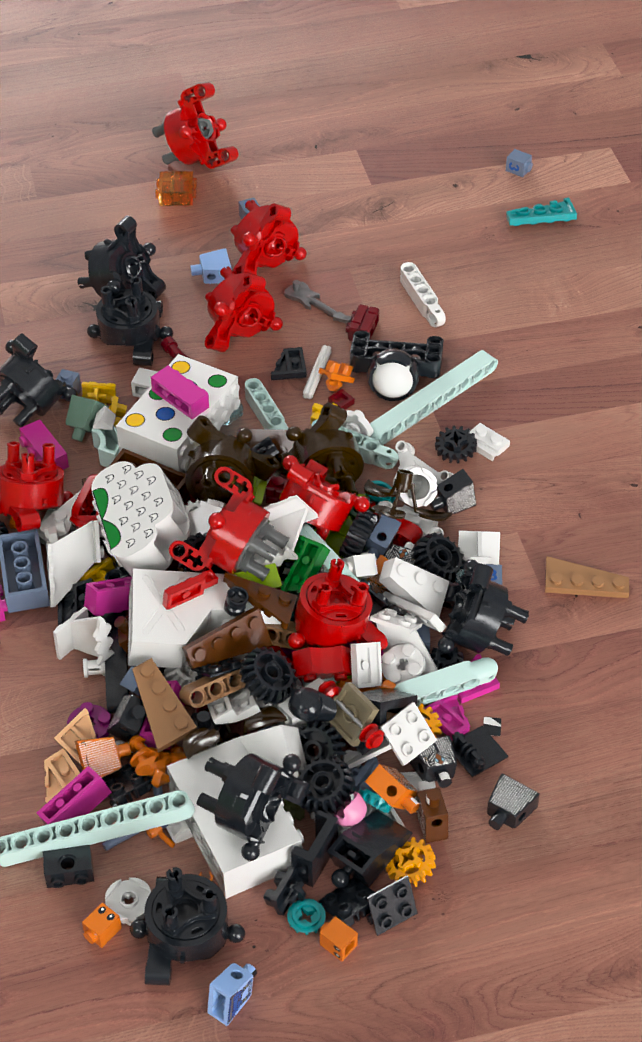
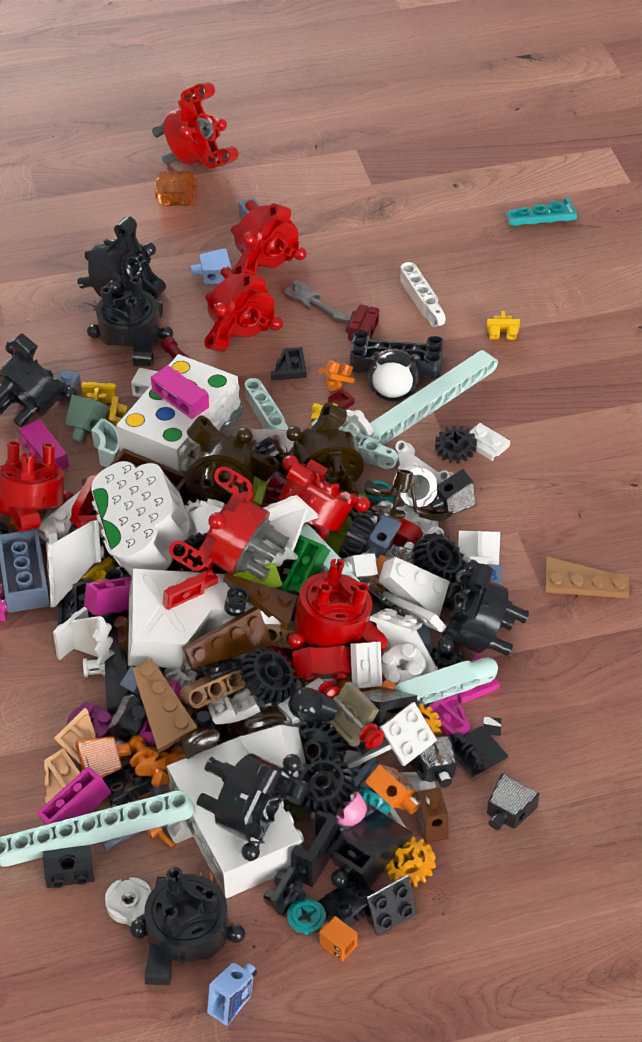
(101, 925): orange brick -> none
(104, 419): white slope -> none
(314, 377): white axle -> none
(503, 324): none -> yellow hips
(519, 163): sand blue brick -> none

